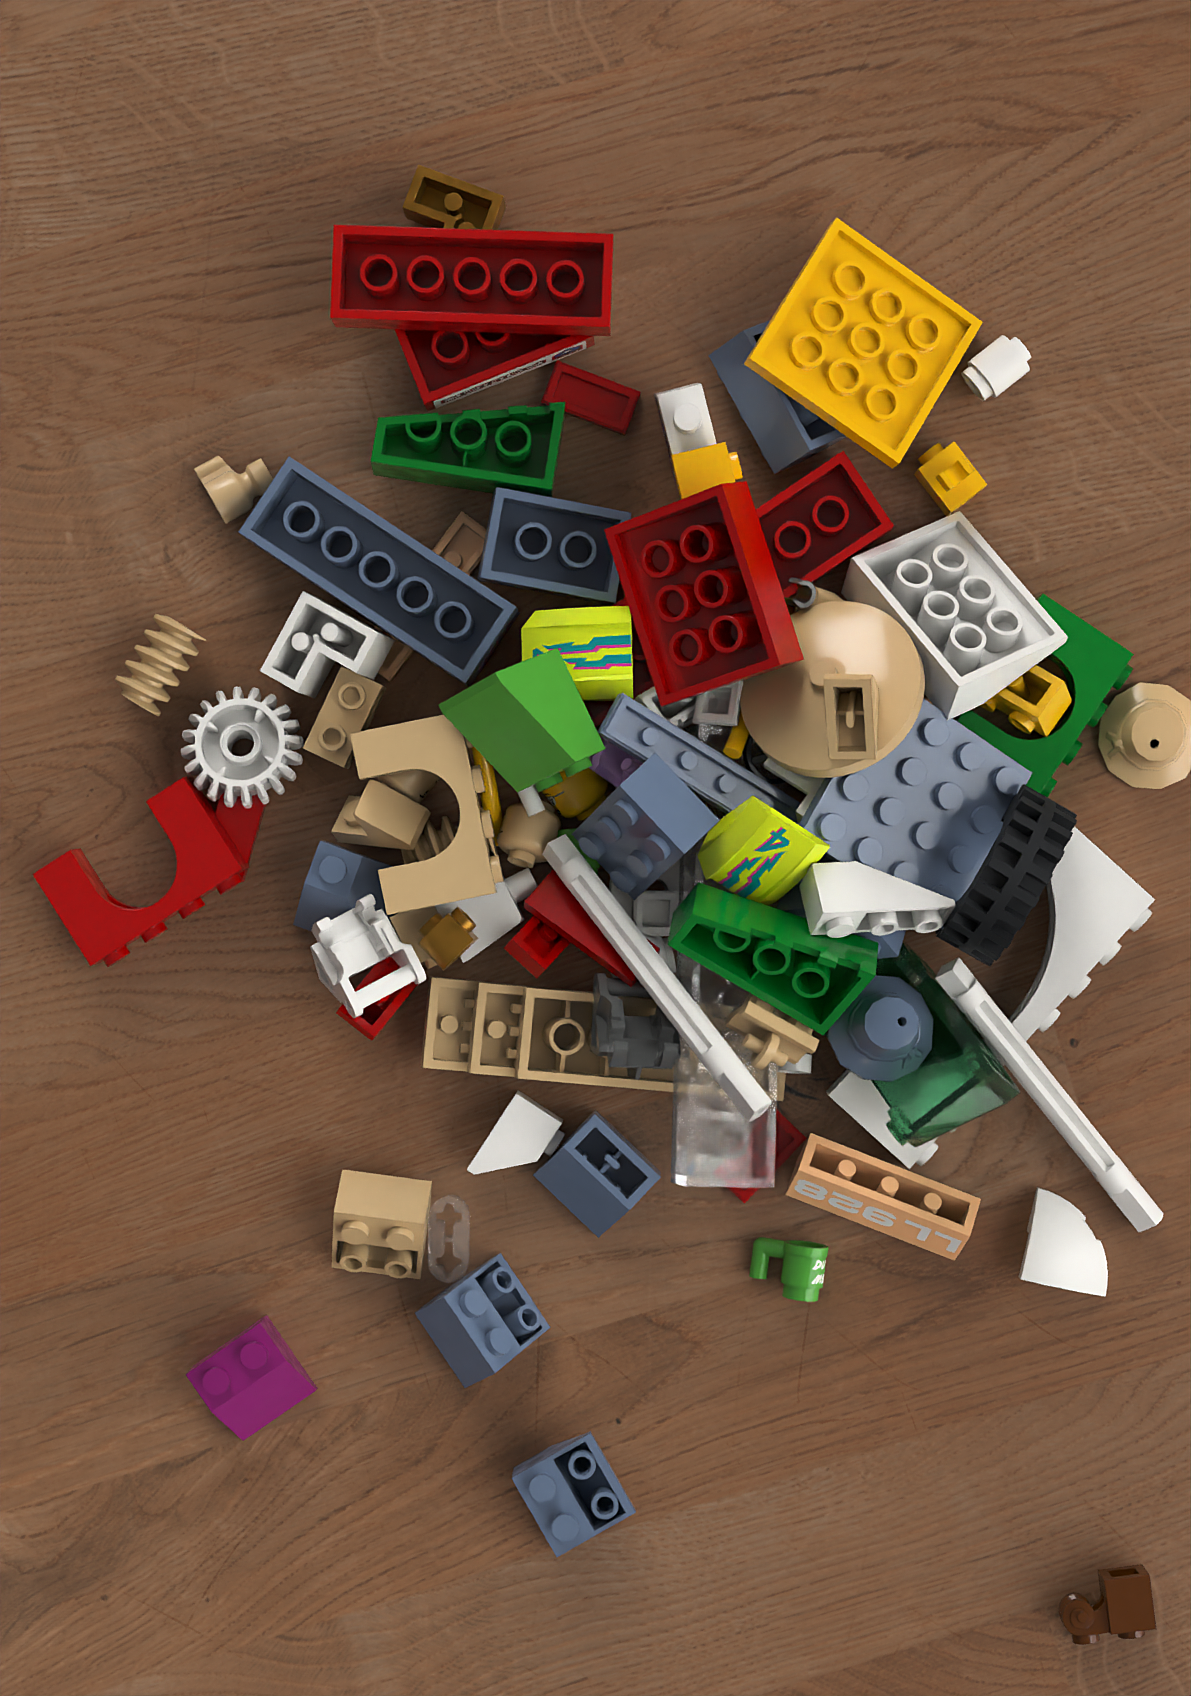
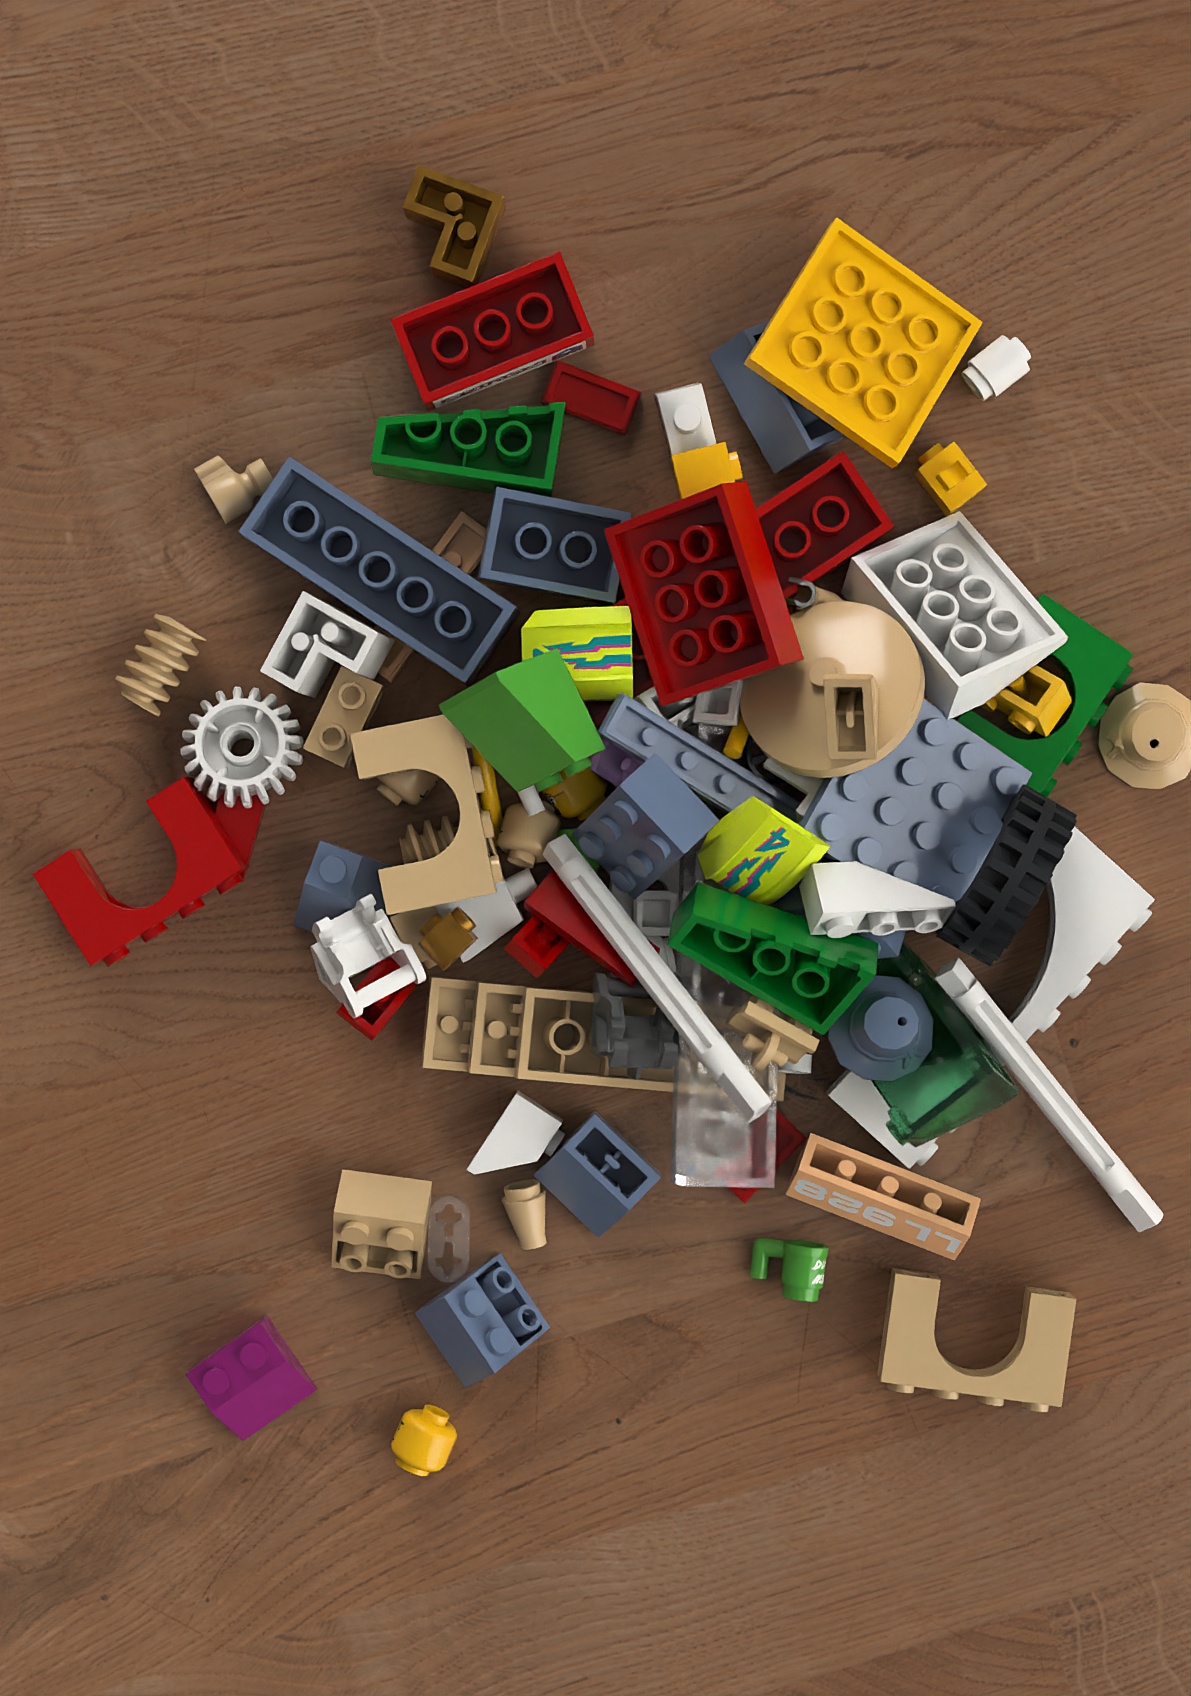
(380, 819): tan slope -> none
(423, 1440): none -> yellow head
(472, 280): red brick -> none
(526, 1211): none -> tan cone
(572, 1492): sand blue slope -> none
(1028, 1374): none -> tan arch
(1062, 1248): white brick -> none
(1122, 1608): reddish brown brick -> none

